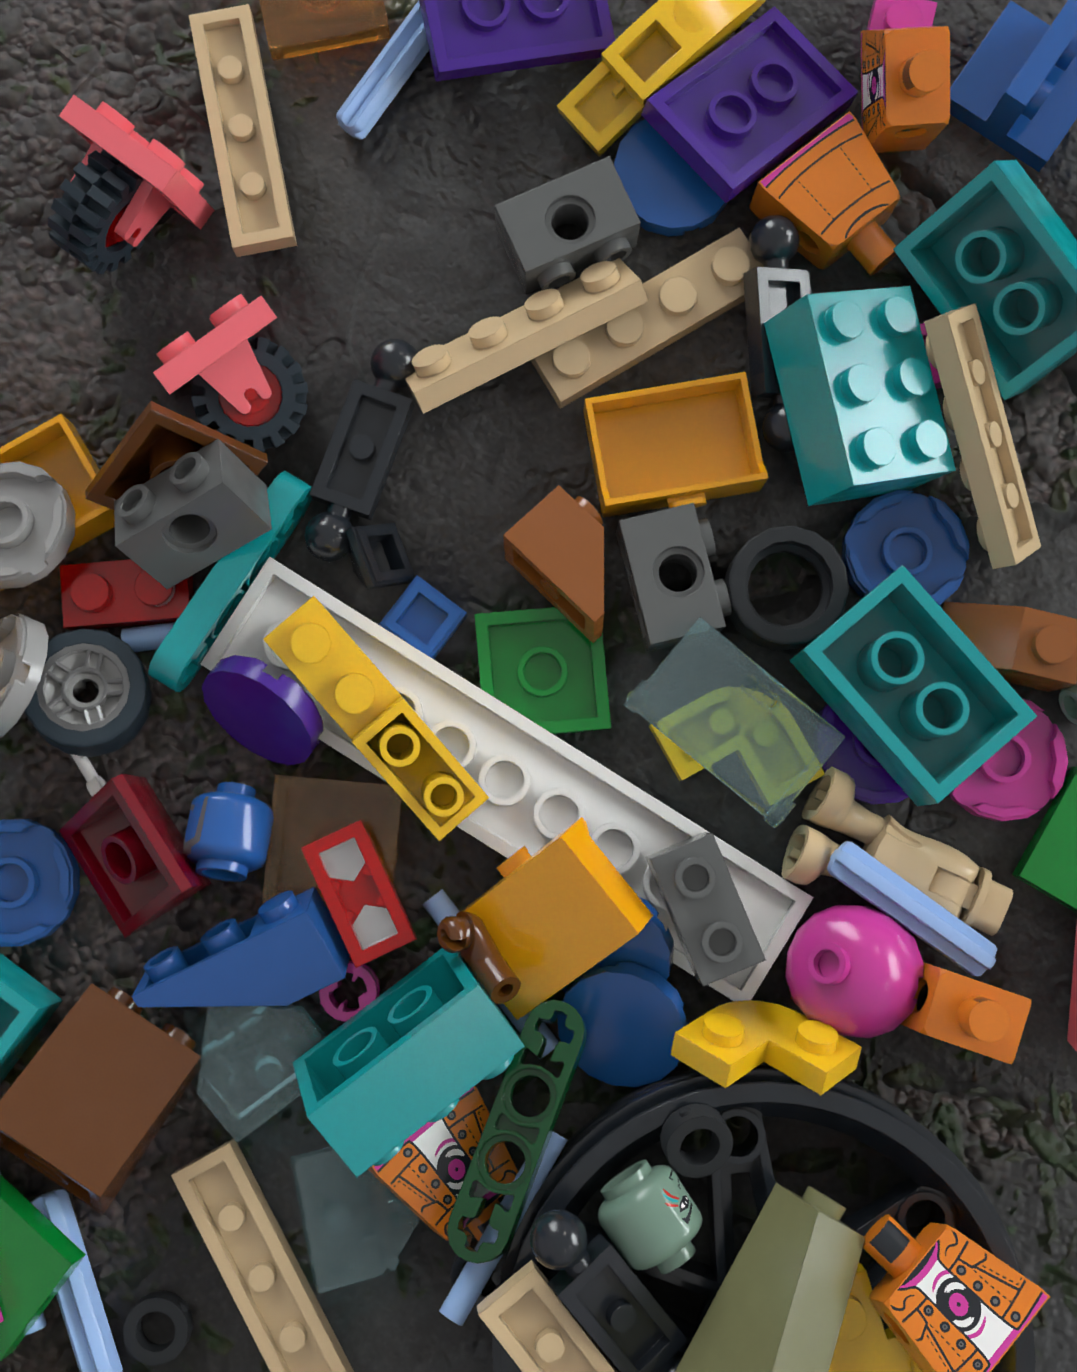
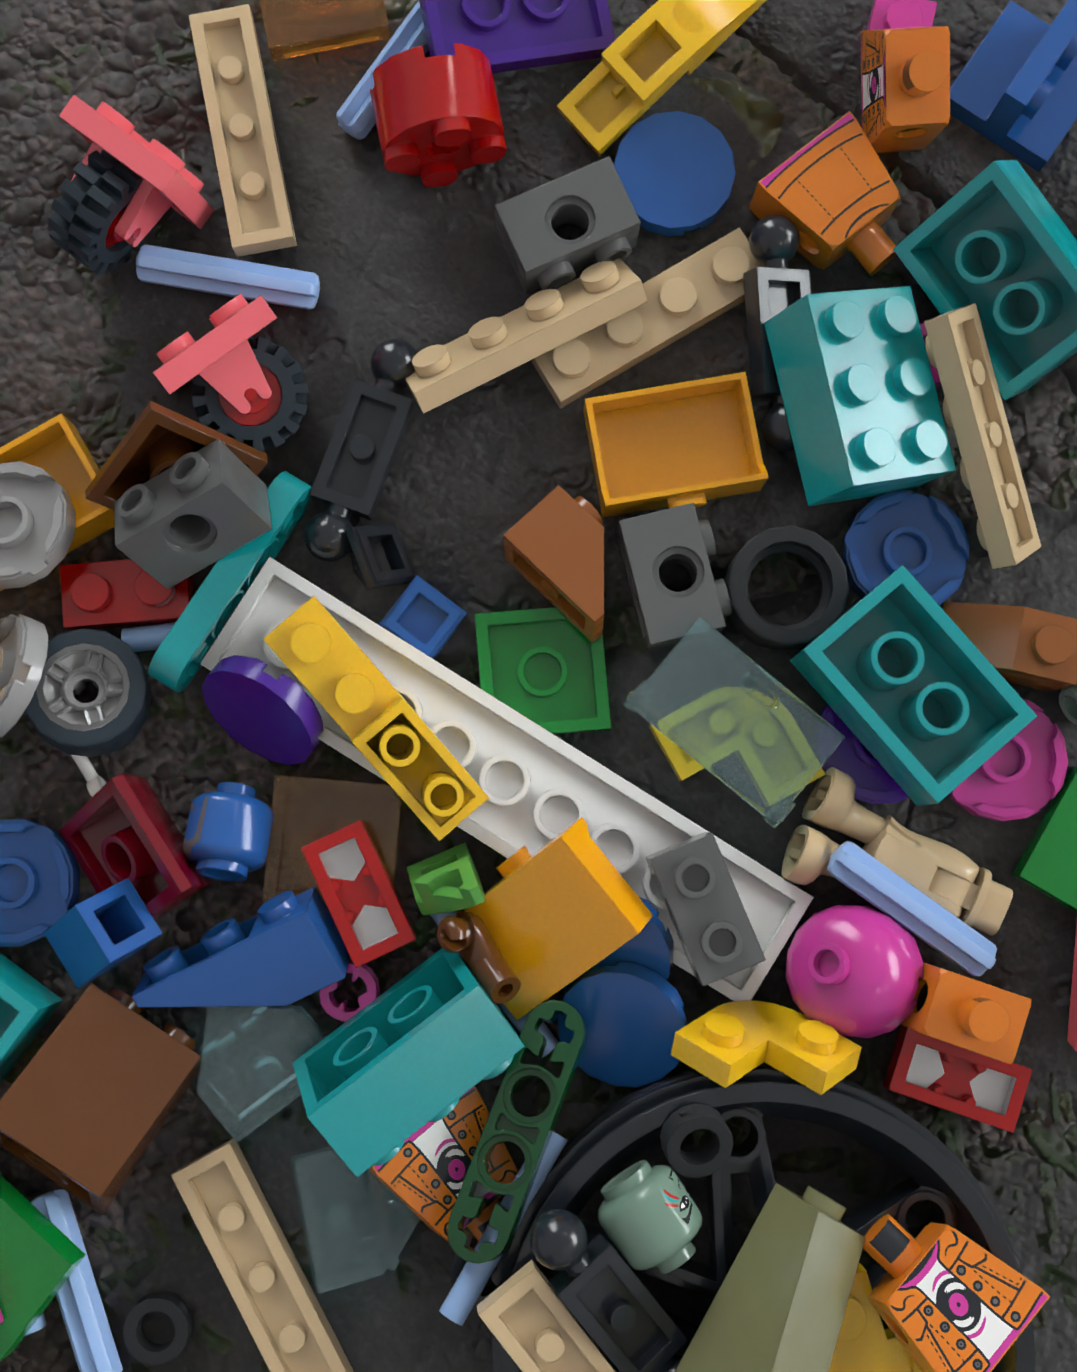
(102, 932): none -> blue brick
(227, 276): none -> light blue axle
(437, 113): none -> red brick
(446, 882): none -> bright green slope
(749, 104): dark purple plate -> none
(957, 1079): none -> red piece

